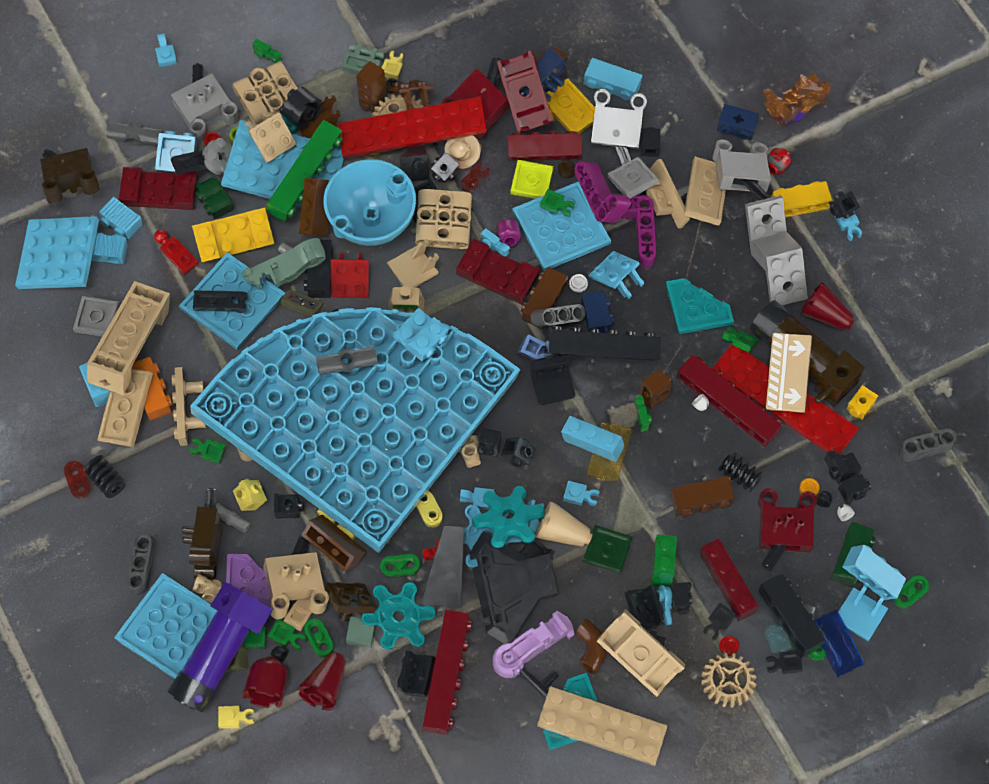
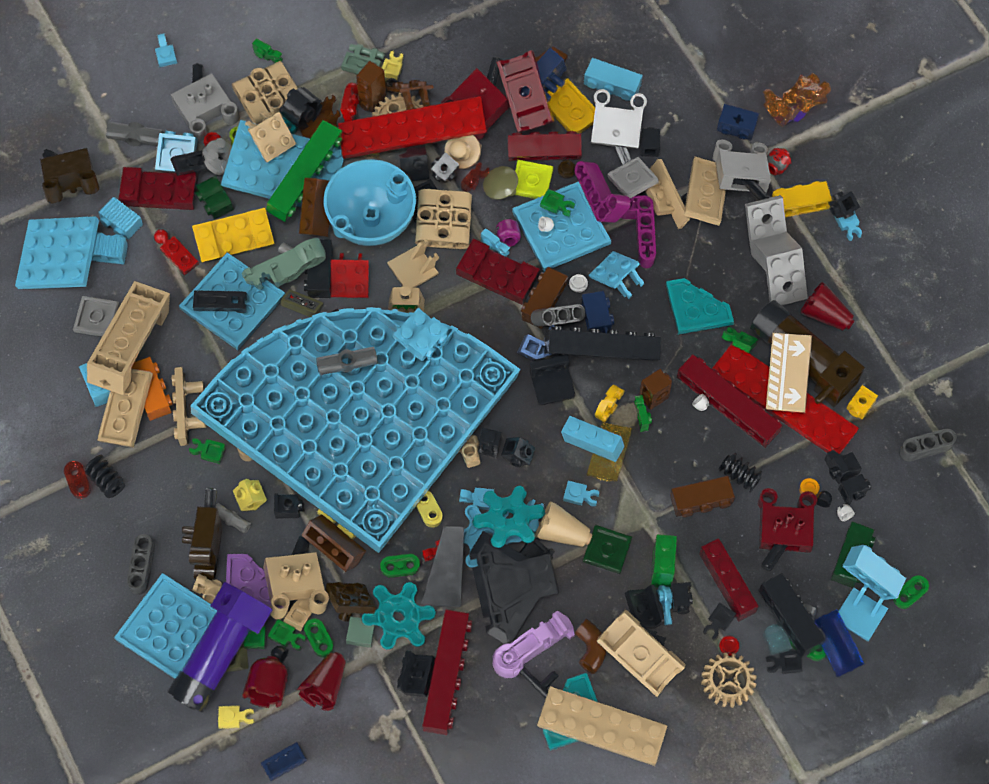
(283, 761): none -> dark blue plate
(349, 102): none -> red plate
(500, 183): none -> olive dish
(545, 224): none -> white hinge
(609, 404): none -> yellow plate

